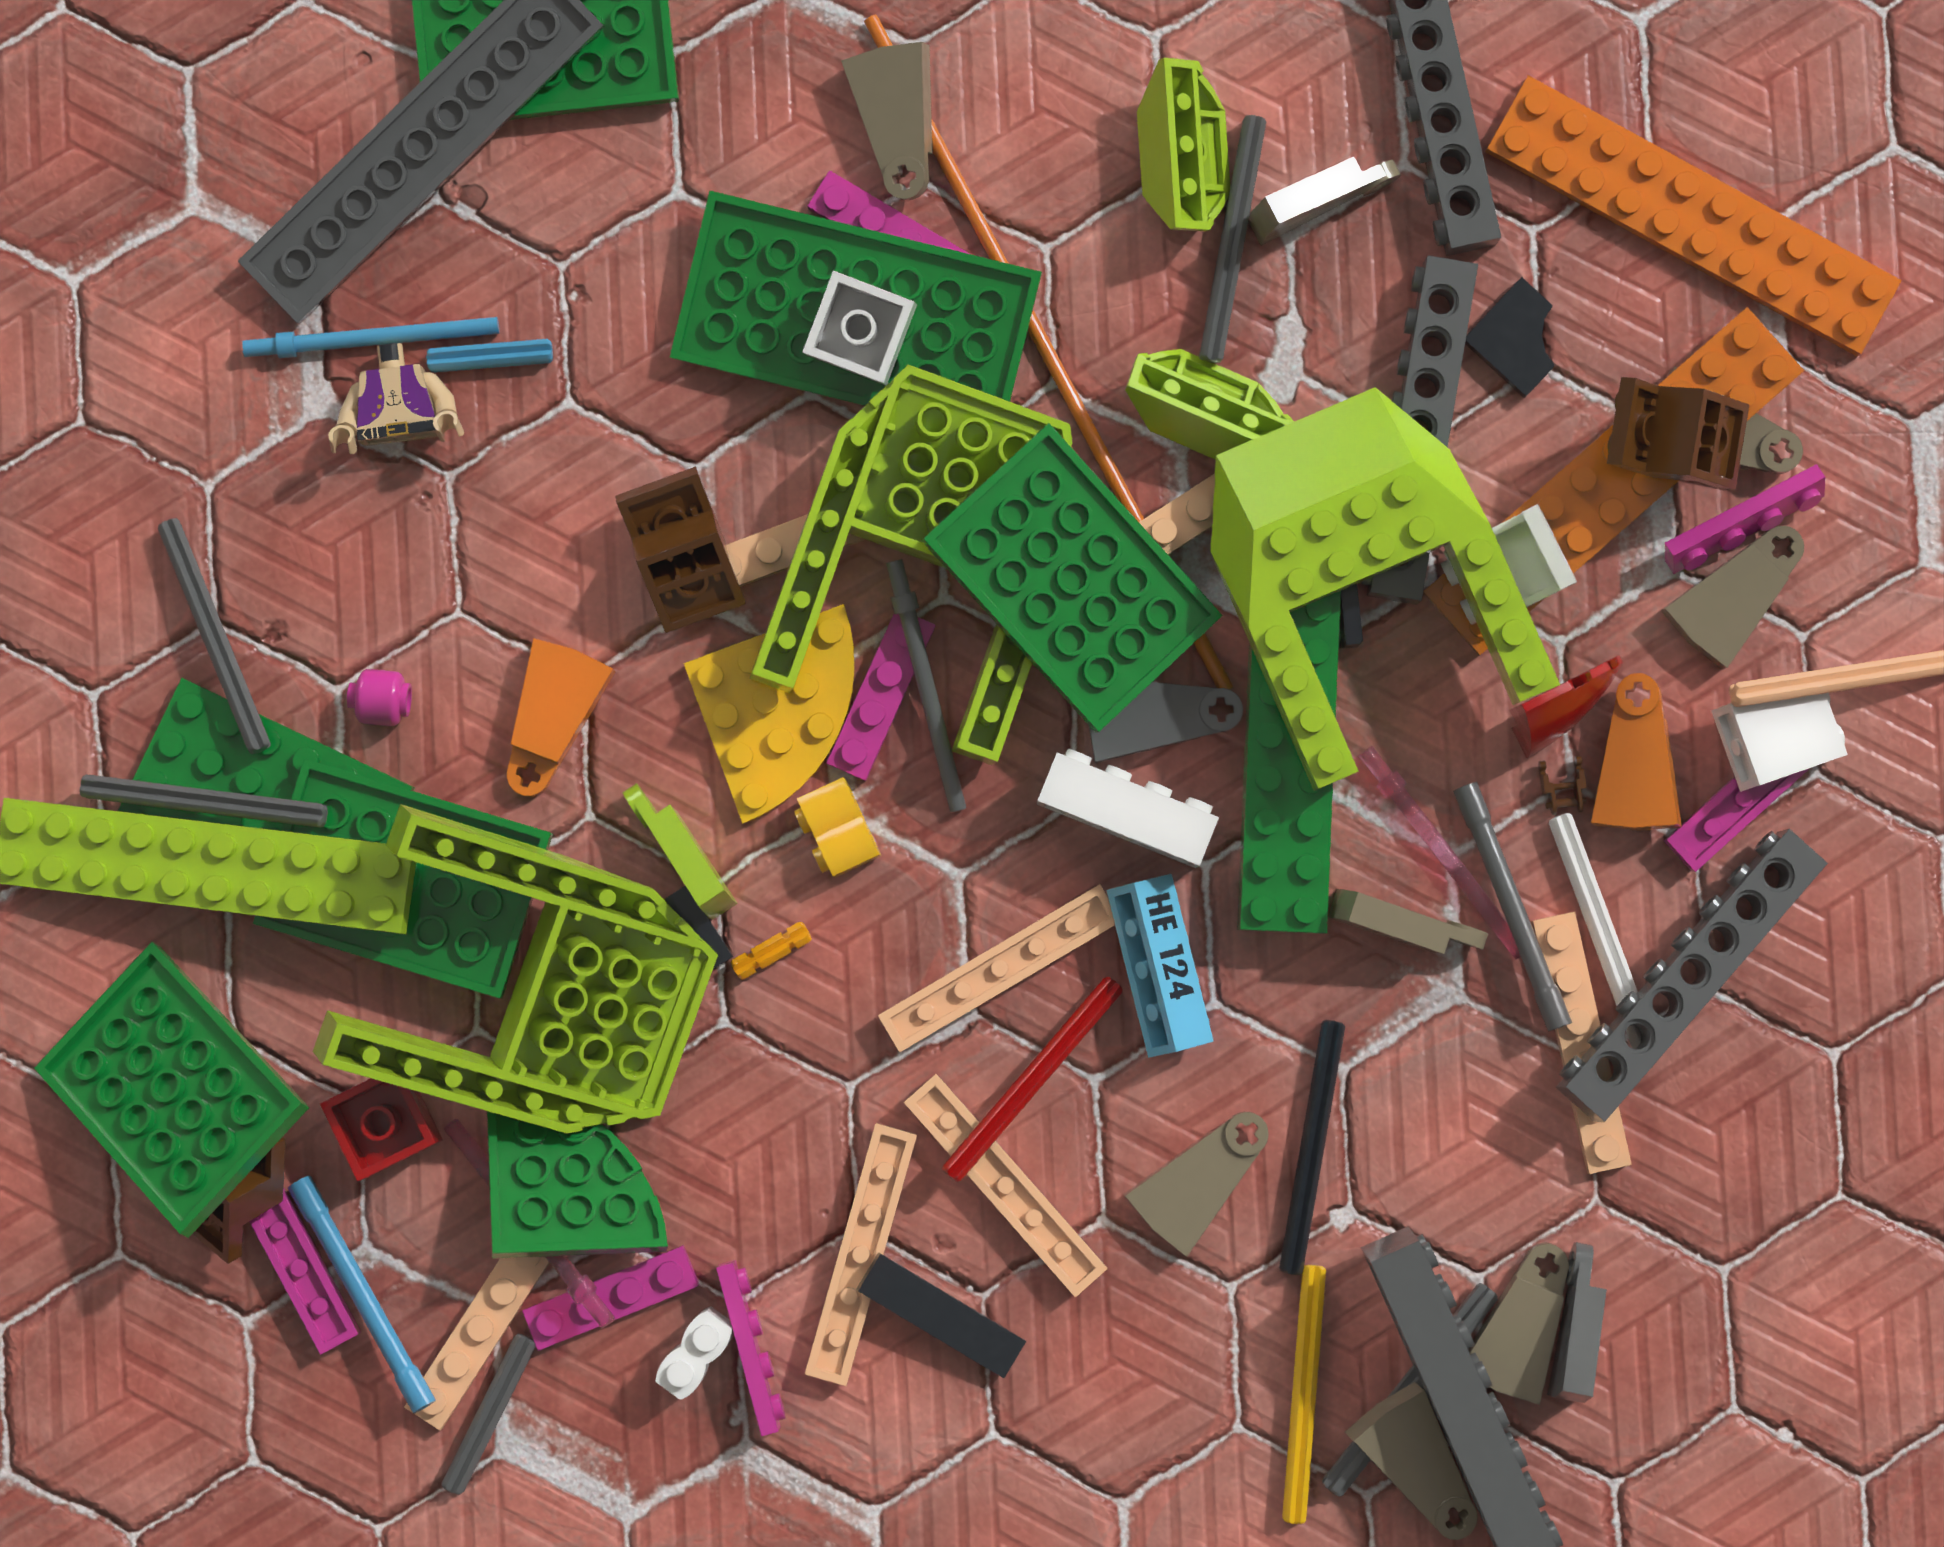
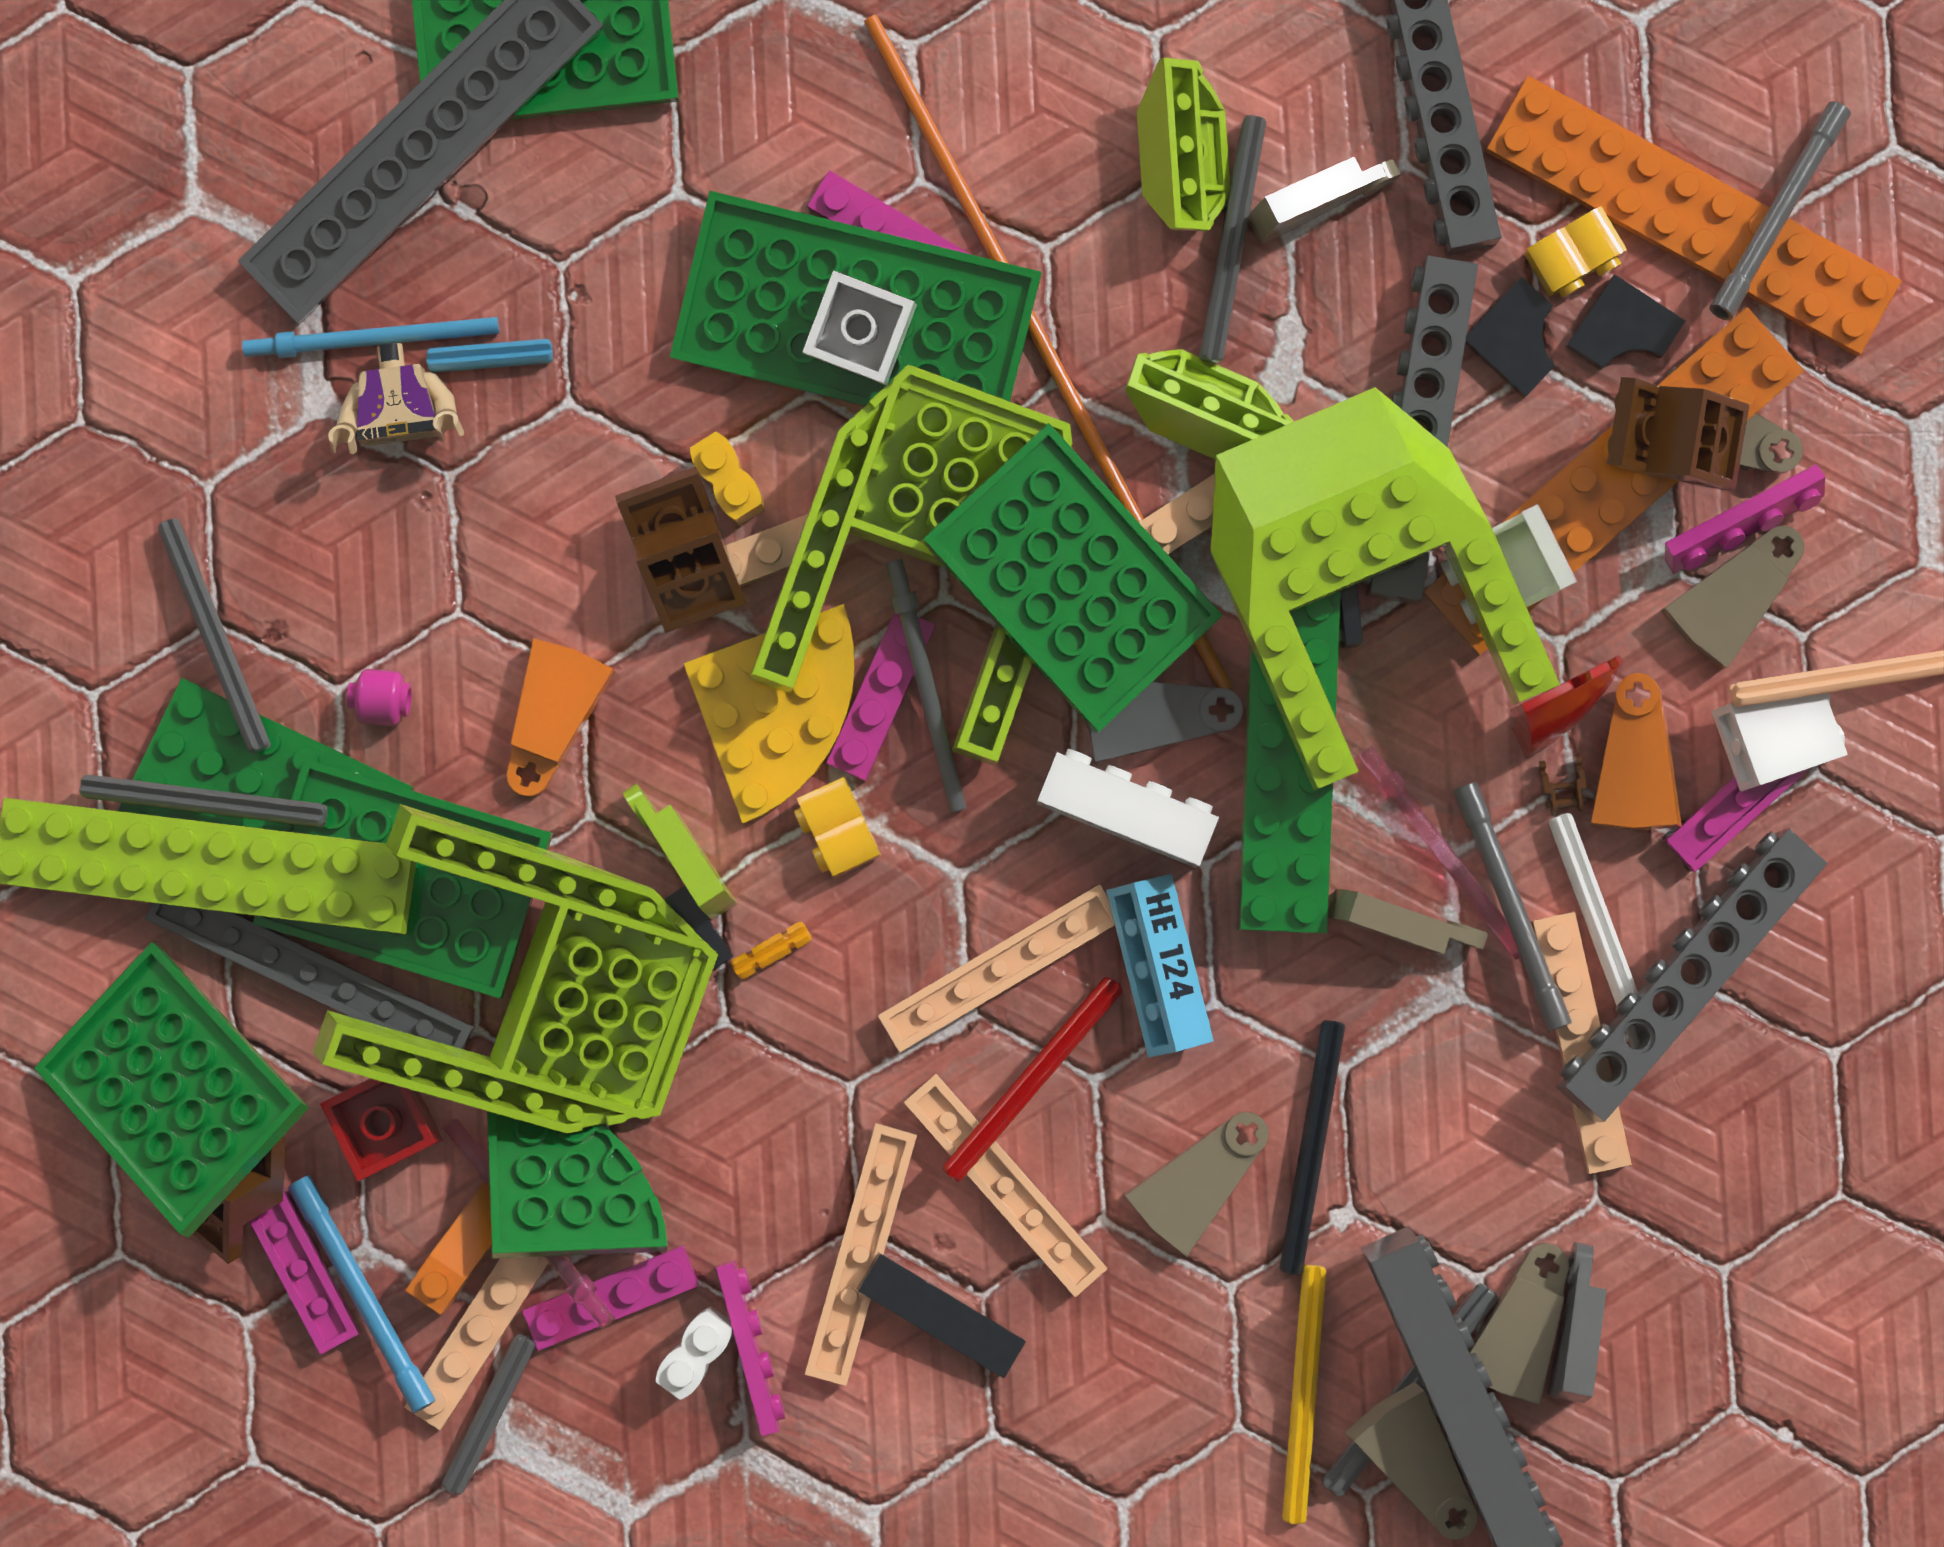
(310, 972): none -> dark grey plate
(455, 1255): none -> orange slope
(731, 485): none -> yellow brick
(895, 106): dark tan piece -> none
(1576, 252): none -> yellow brick
(1623, 323): none -> black tile
(1738, 282): none -> dark grey piece

